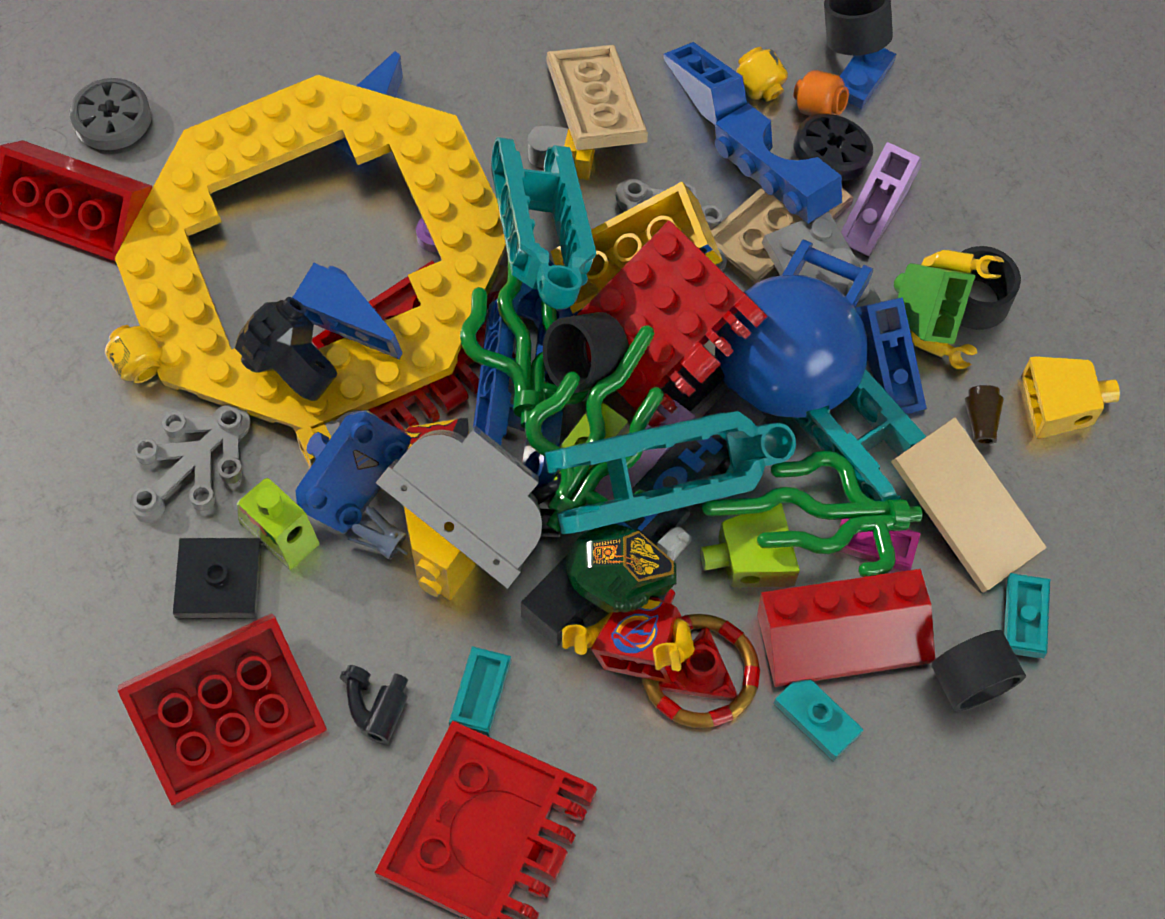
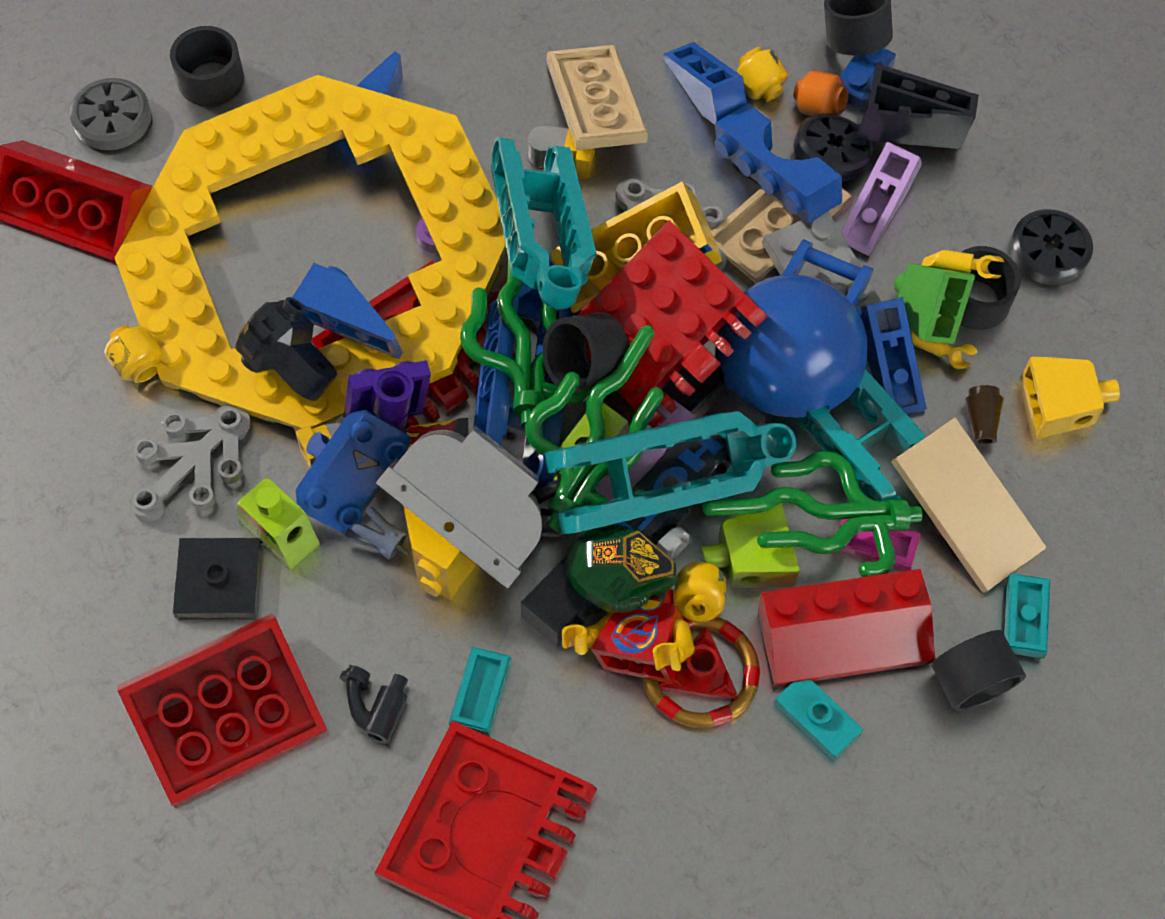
(204, 46): none -> black piece
(389, 392): none -> dark purple plate
(700, 591): none -> yellow head
(914, 110): none -> black wedge
(1055, 265): none -> black wheel

